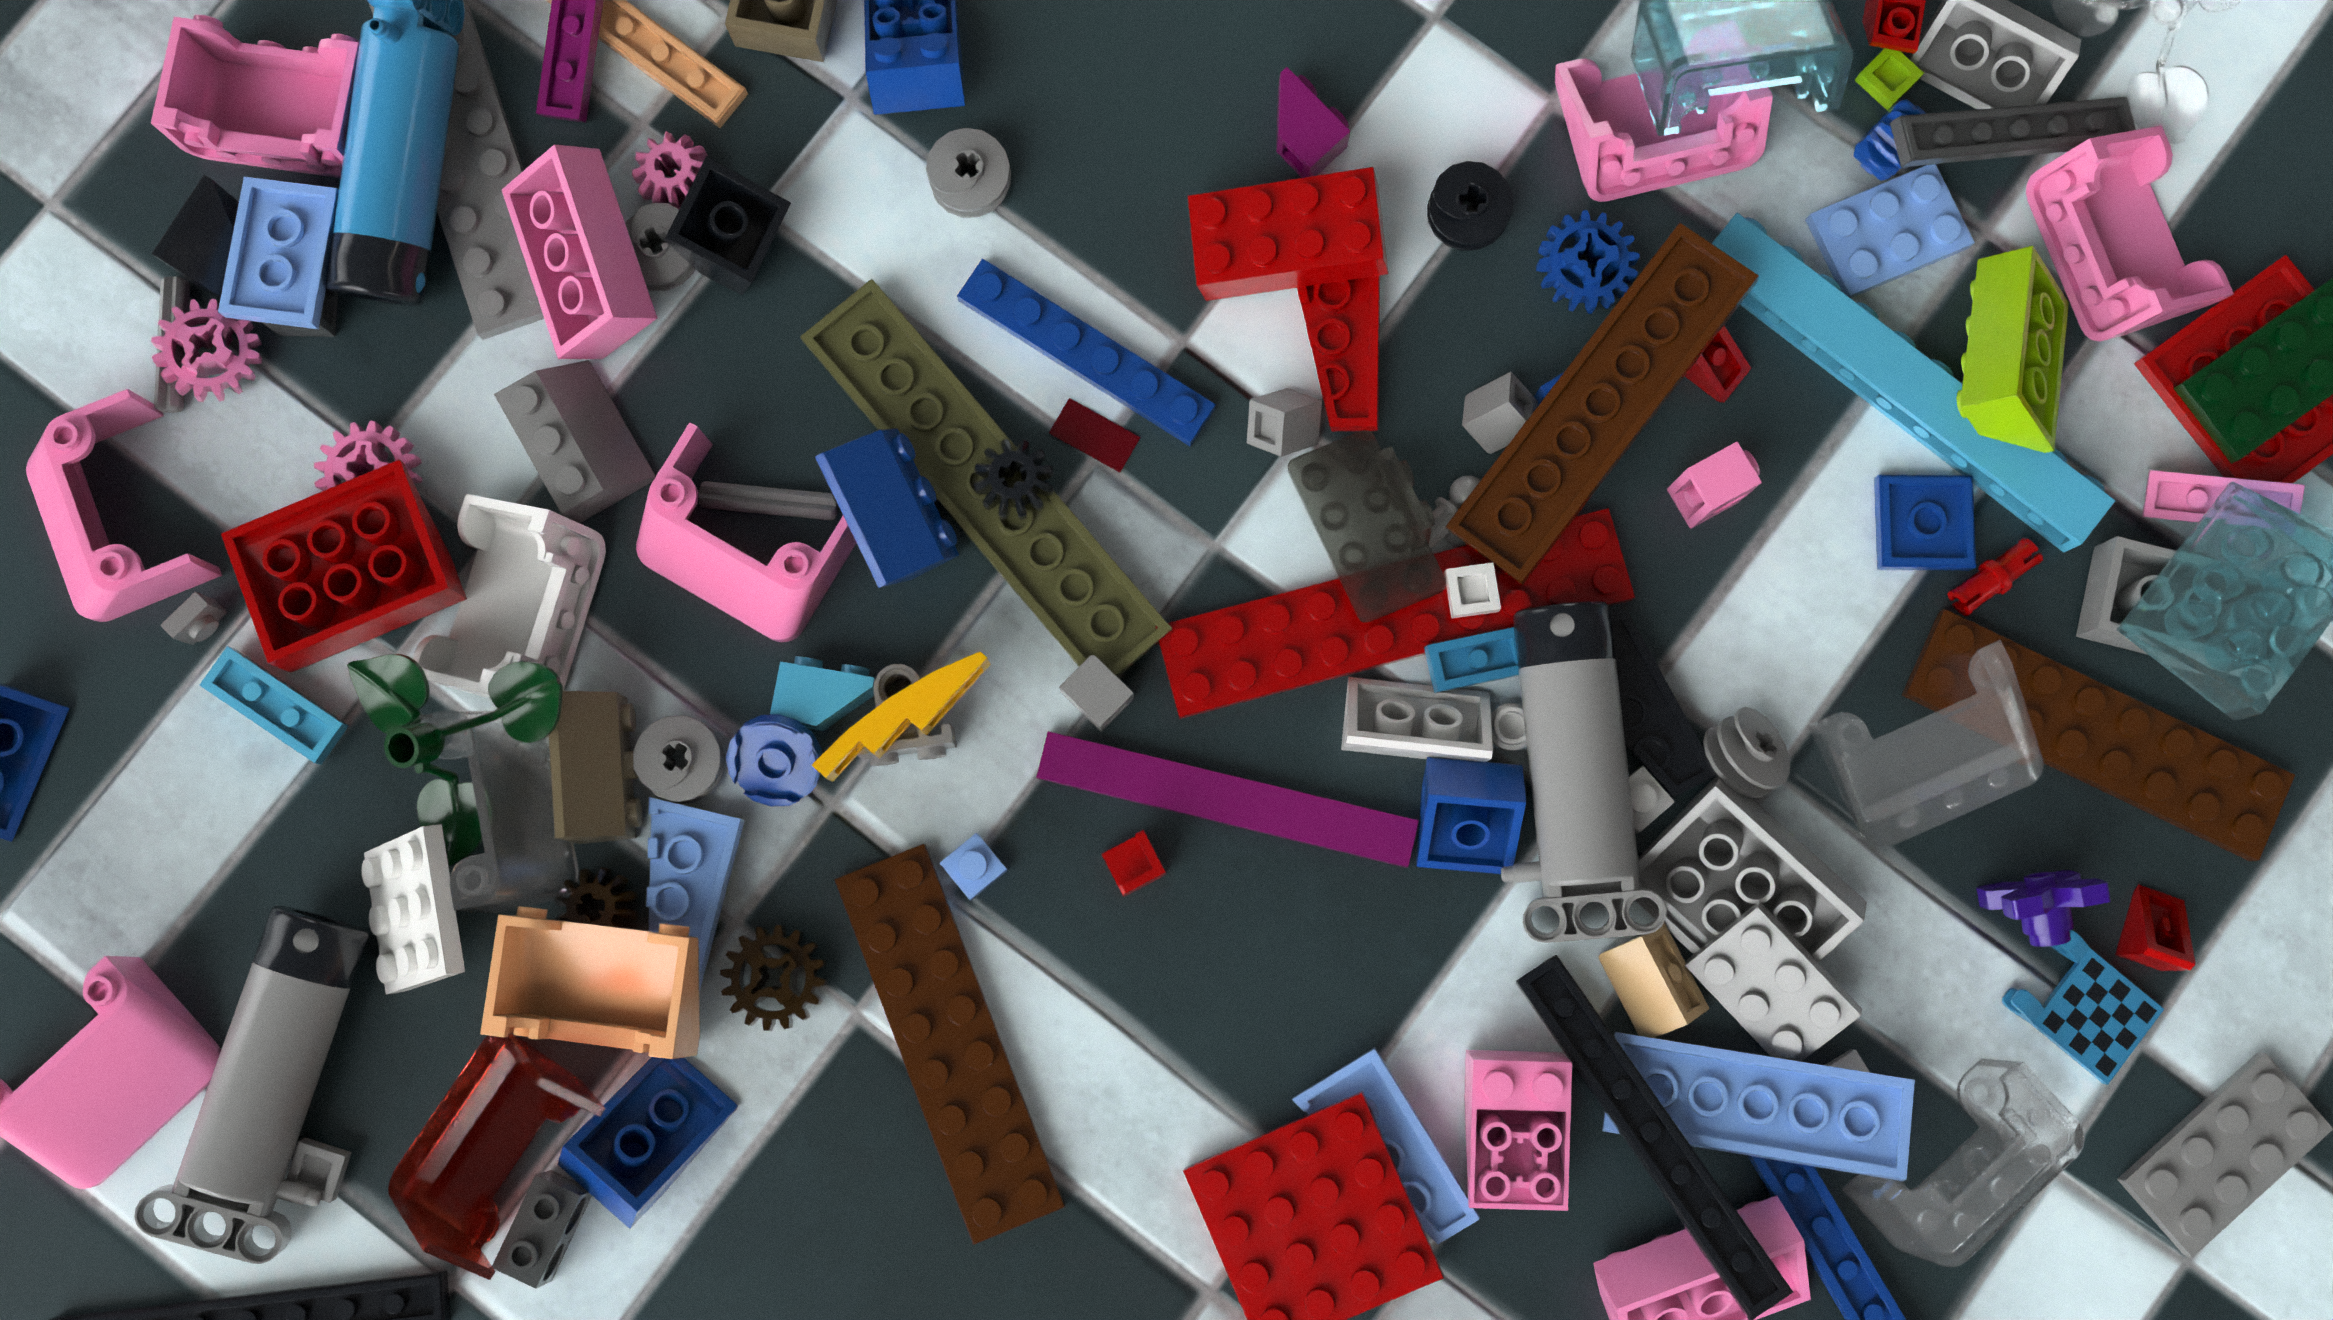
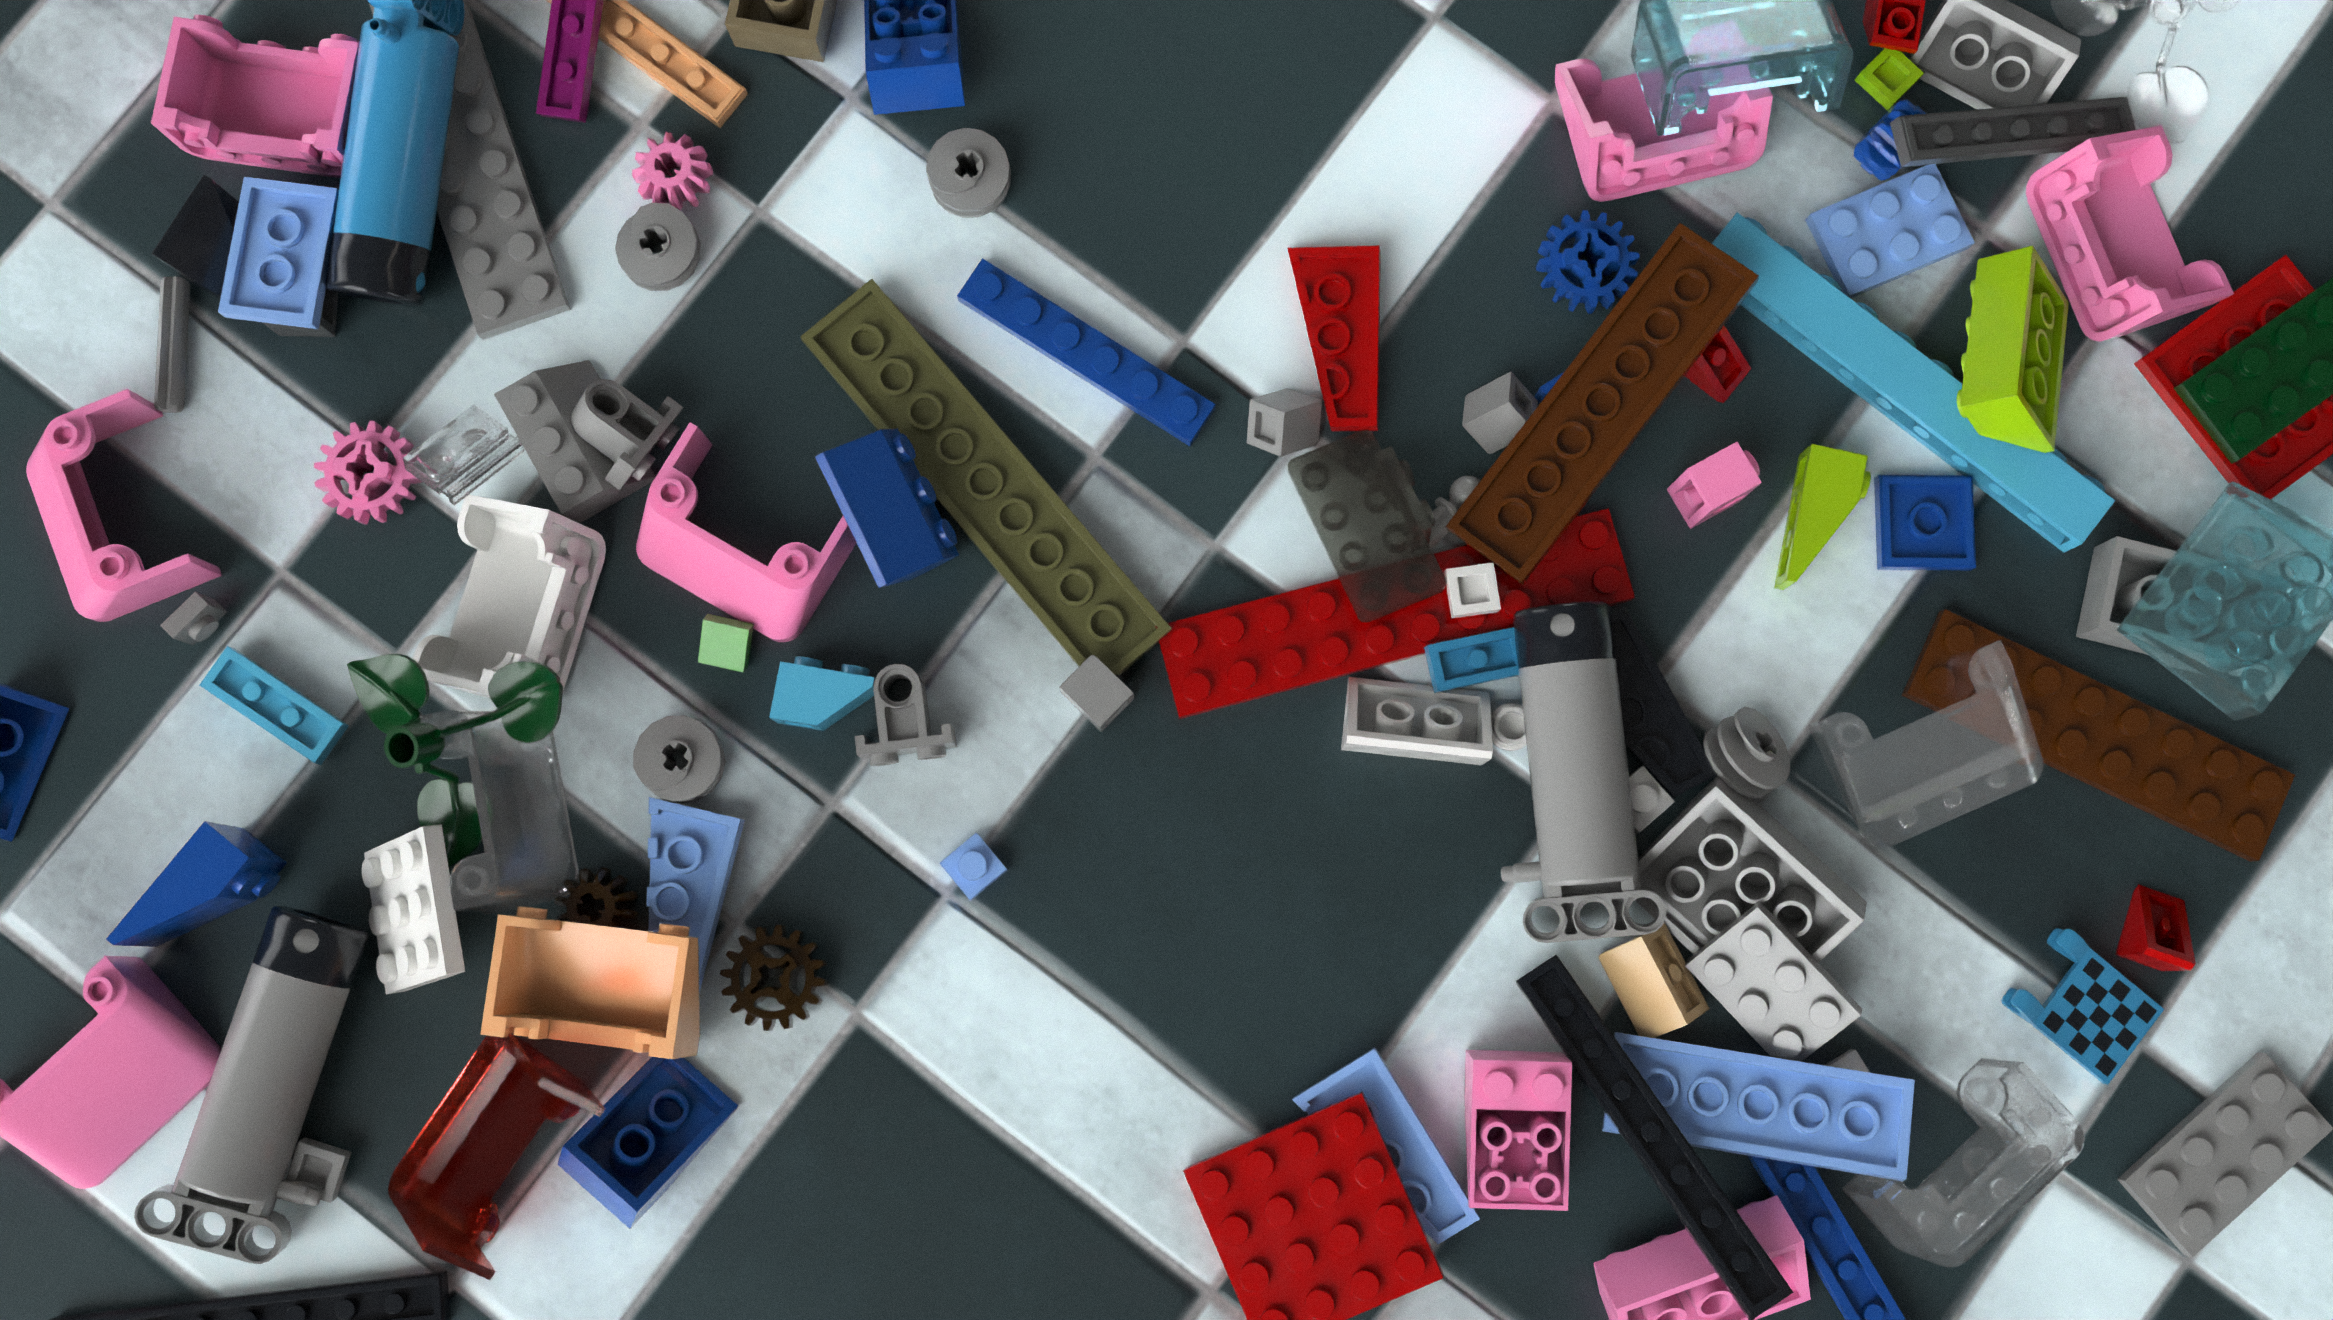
(198, 367): bright pink gear -> none
(207, 879): none -> blue slope
(342, 567): red slope -> none
(463, 454): none -> clear plate
(542, 1229): dark grey brick -> none
(578, 253): bright pink brick -> none
(594, 769): dark tan slope -> none
(625, 430): none -> light grey pin
(725, 643): none -> tile
(726, 225): black slope -> none
(768, 500): light grey axle -> none
(774, 760): tile -> none
(920, 703): yellow slope -> none
(949, 1044): reddish brown plate -> none
(1005, 466): black gear -> none
(1094, 435): dark red sticker -> none
(1134, 864): red panel -> none
(1227, 799): magenta tile -> none
(1288, 234): red brick -> none
(1306, 129): magenta slope -> none
(1470, 815): blue slope -> none
(1476, 184): black piece -> none
(1822, 496): none -> lime slope
(1995, 576): red pin -> none
(2044, 902): dark purple plant -> none
(2191, 495): bright pink plate -> none

